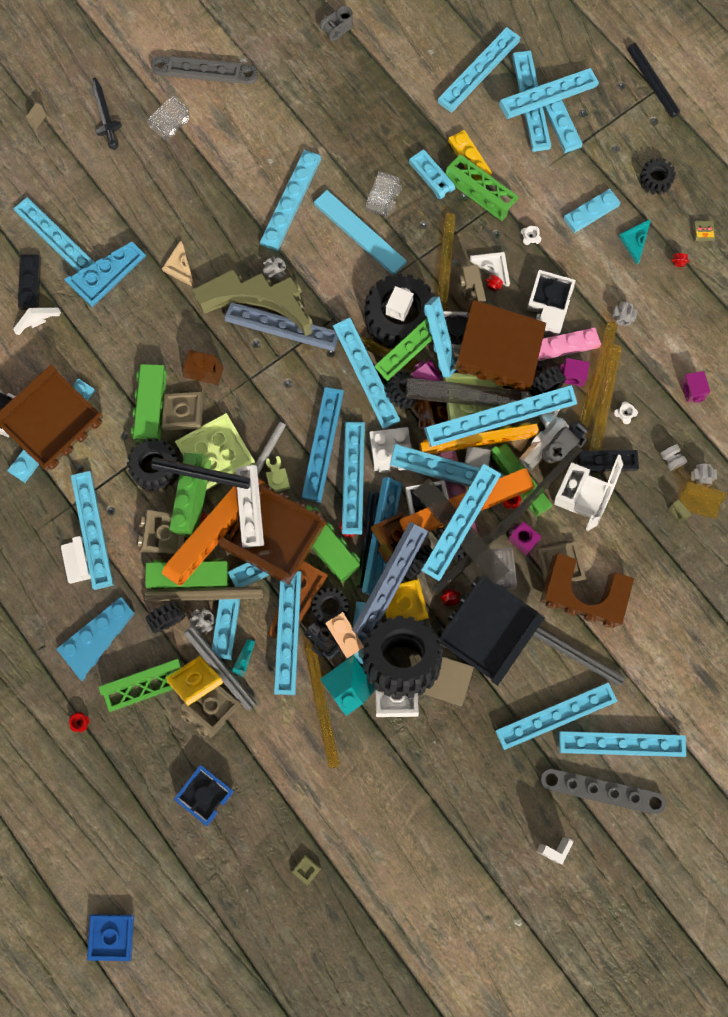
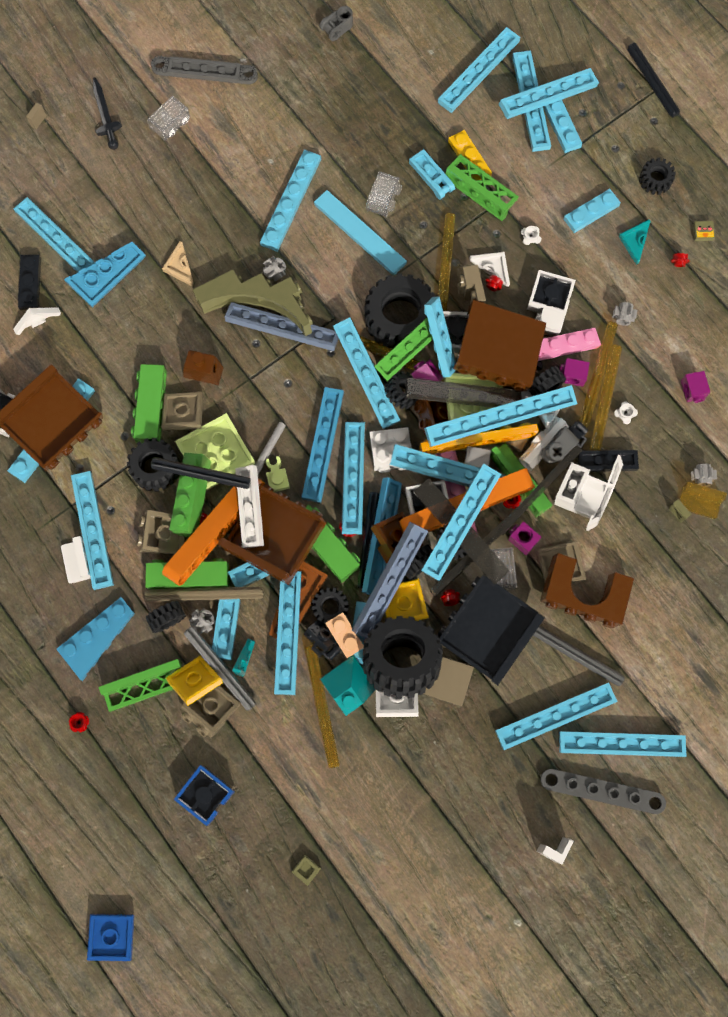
(399, 303): white brick -> none
(673, 457): light grey wheel -> none

